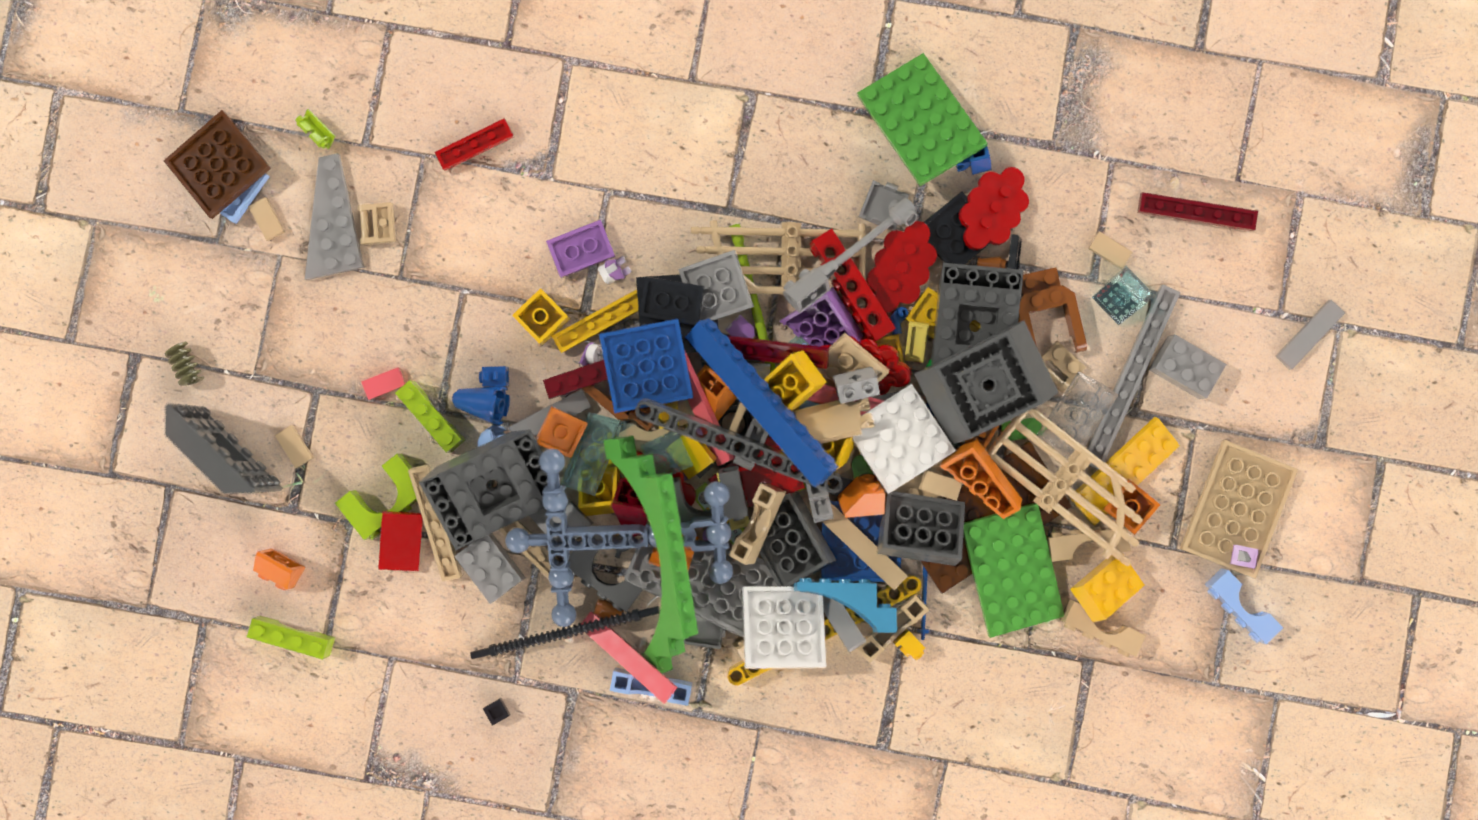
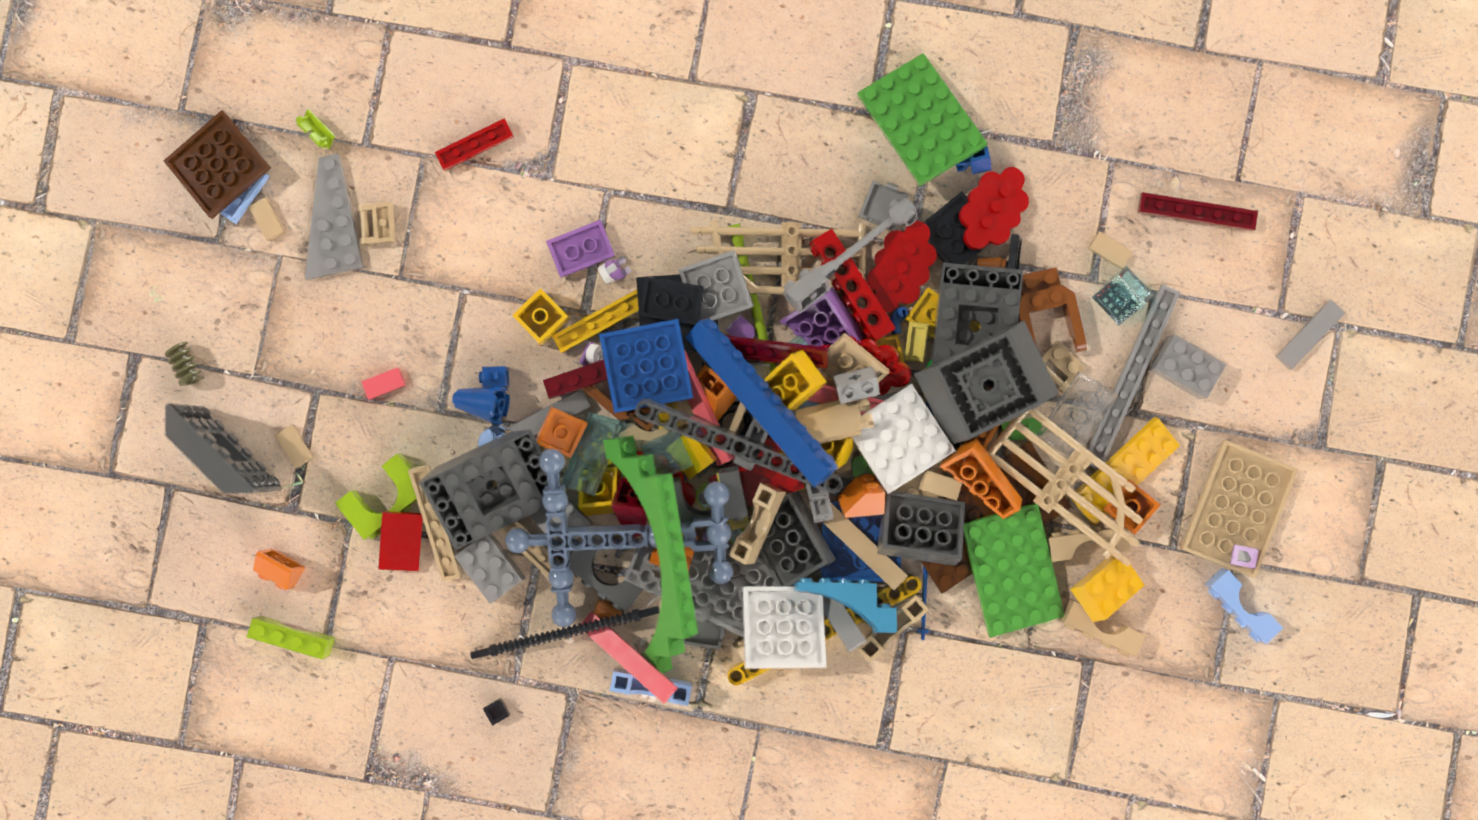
(438, 427): lime arch -> none
(909, 644): yellow brick -> none

